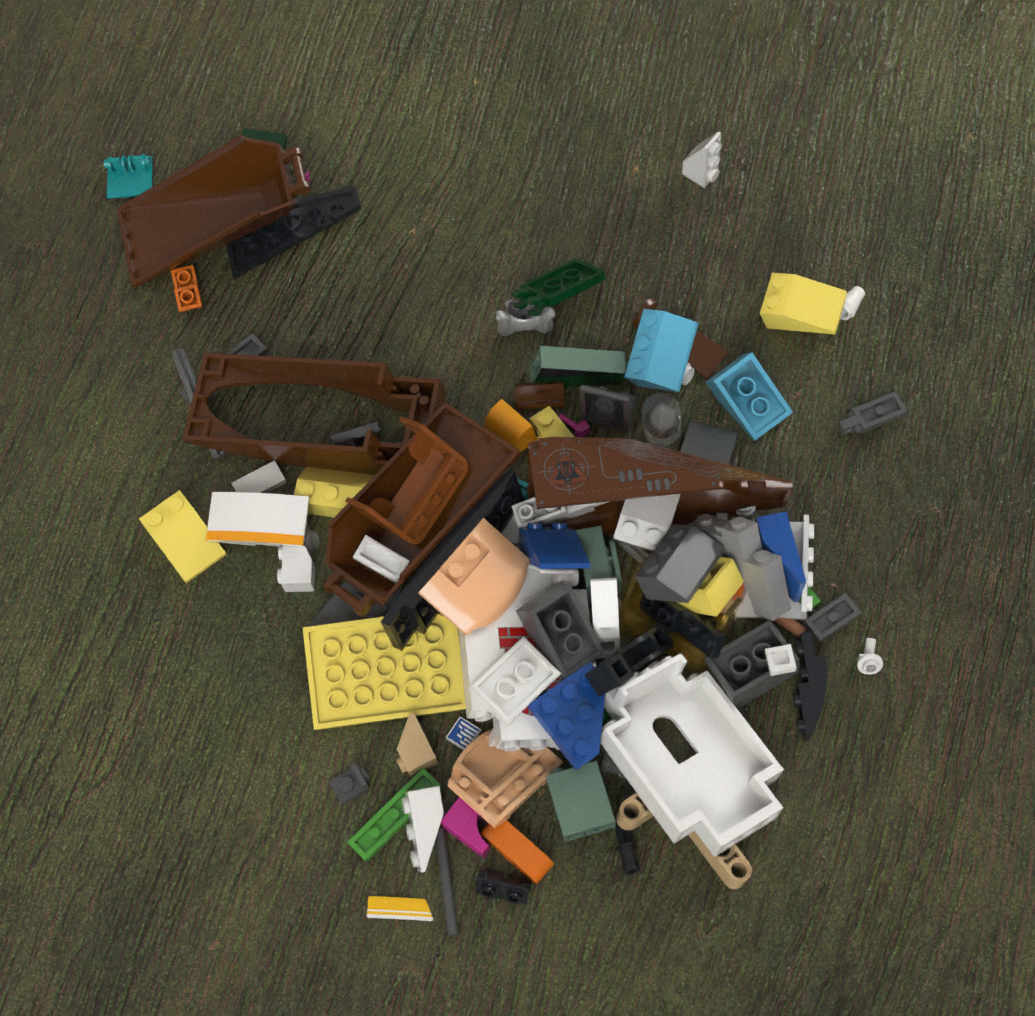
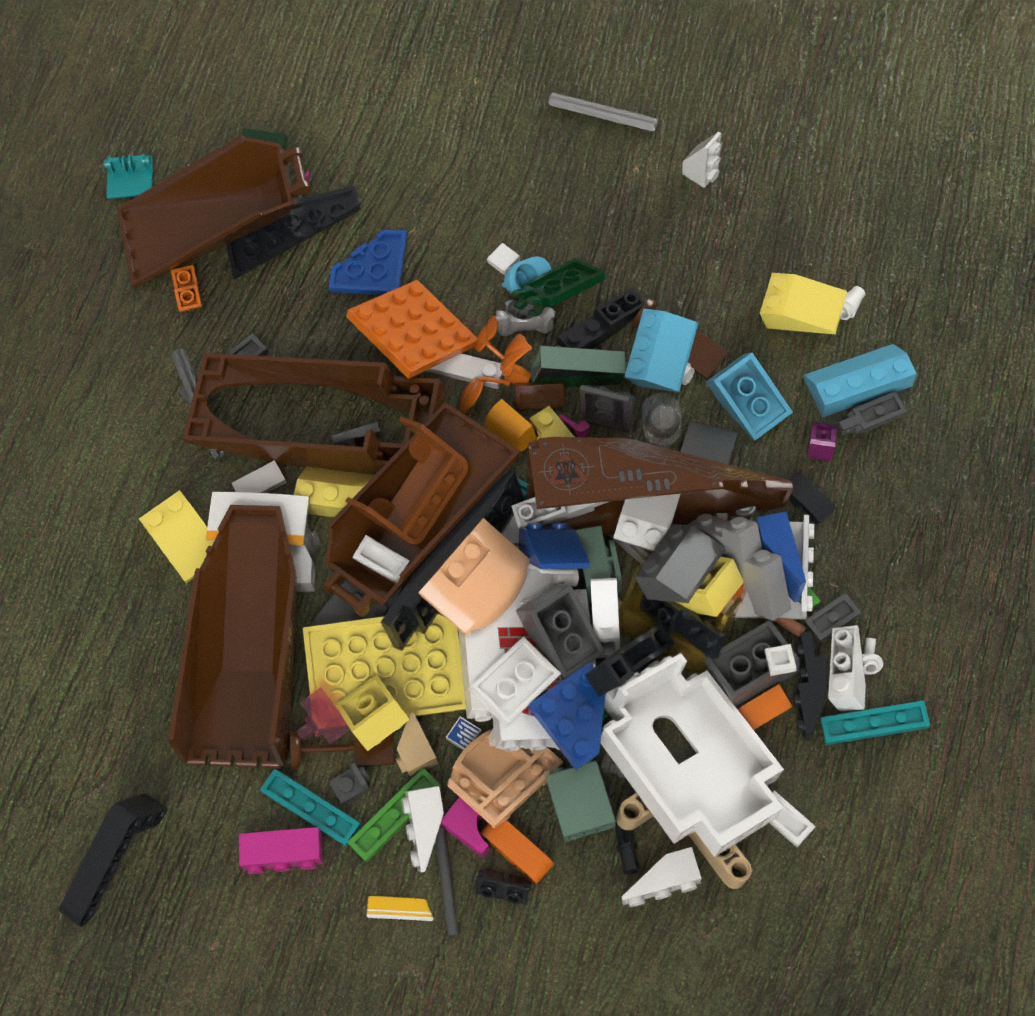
(106, 853): none -> black beam
(239, 647): none -> reddish brown windscreen
(281, 850): none -> dark pink brick
(310, 807): none -> teal plate
(322, 718): none -> clear pink hinge
(372, 267): none -> blue plate
(372, 712): none -> light yellow slope
(378, 755): none -> reddish brown piece
(412, 328): none -> orange plate
(467, 367): none -> white plate
(503, 258): none -> white tile
(510, 370): none -> orange plant
(523, 272): none -> medium azure piece
(603, 111): none -> light grey axle
(604, 323): none -> black slope
(669, 874): none -> white slope
(765, 707): none -> orange slope
(791, 822): none -> white tile
(810, 499): none -> black slope
(822, 441): none -> magenta slope
(846, 670): none -> white slope
(860, 379): none -> medium azure slope
(874, 722): none -> teal plate

